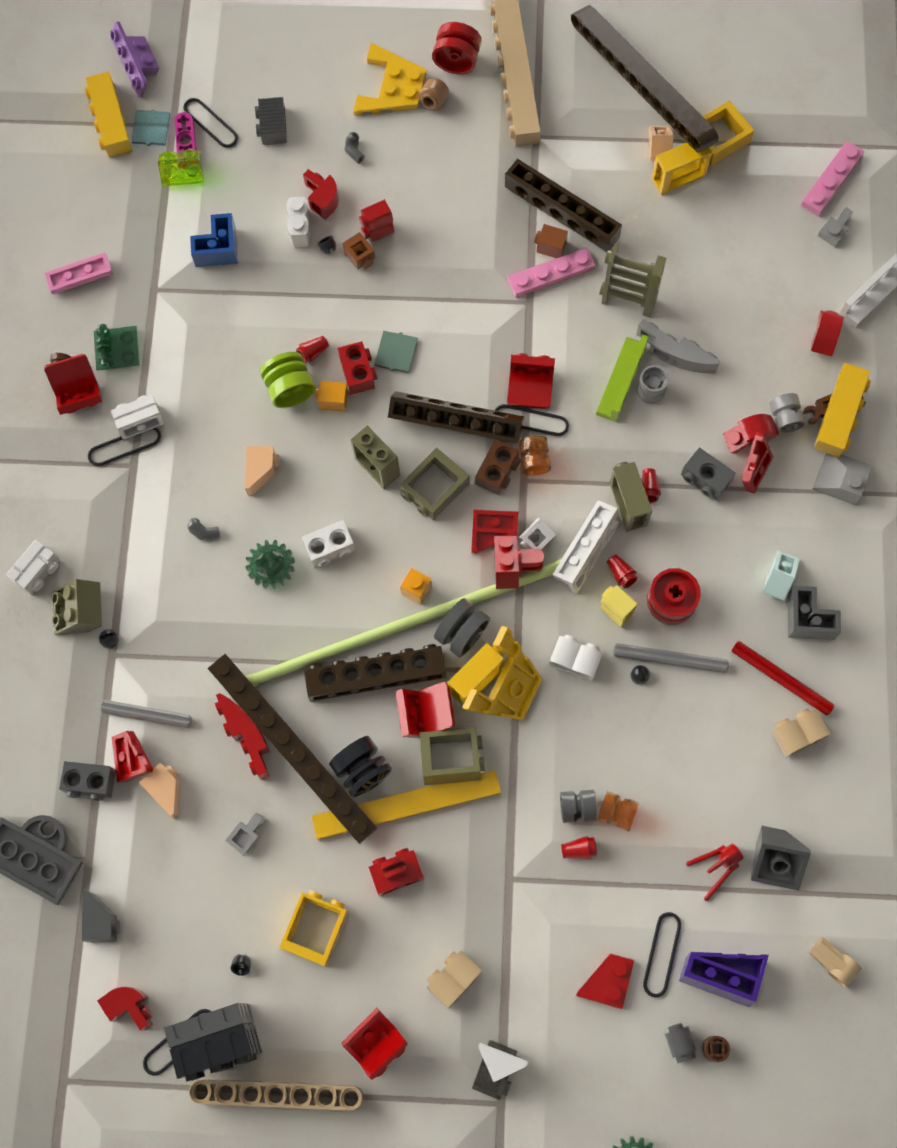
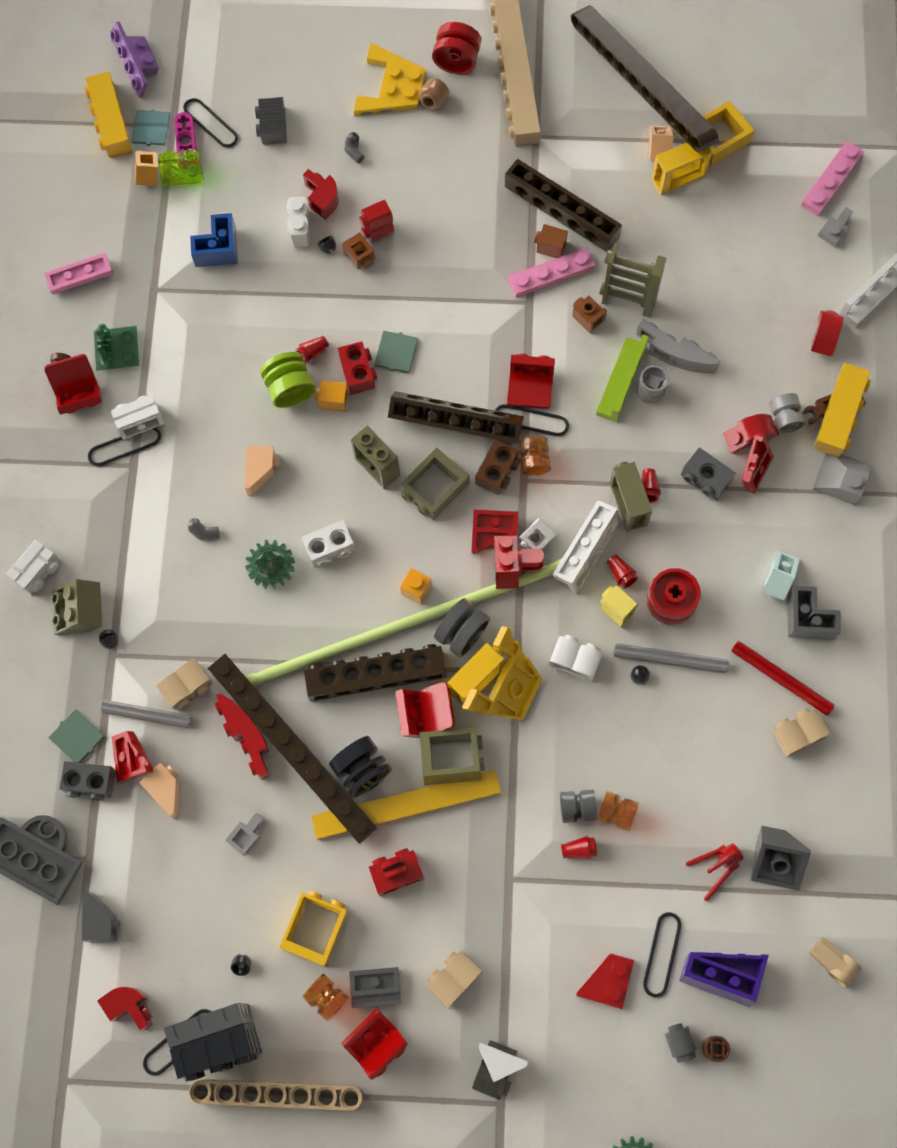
(76, 737): none -> sand green piece
(146, 168): none -> light orange brick
(185, 684): none -> tan brick
(325, 997): none -> clear orange wheel
(375, 987): none -> dark grey plate
(588, 319): none -> dark orange brick

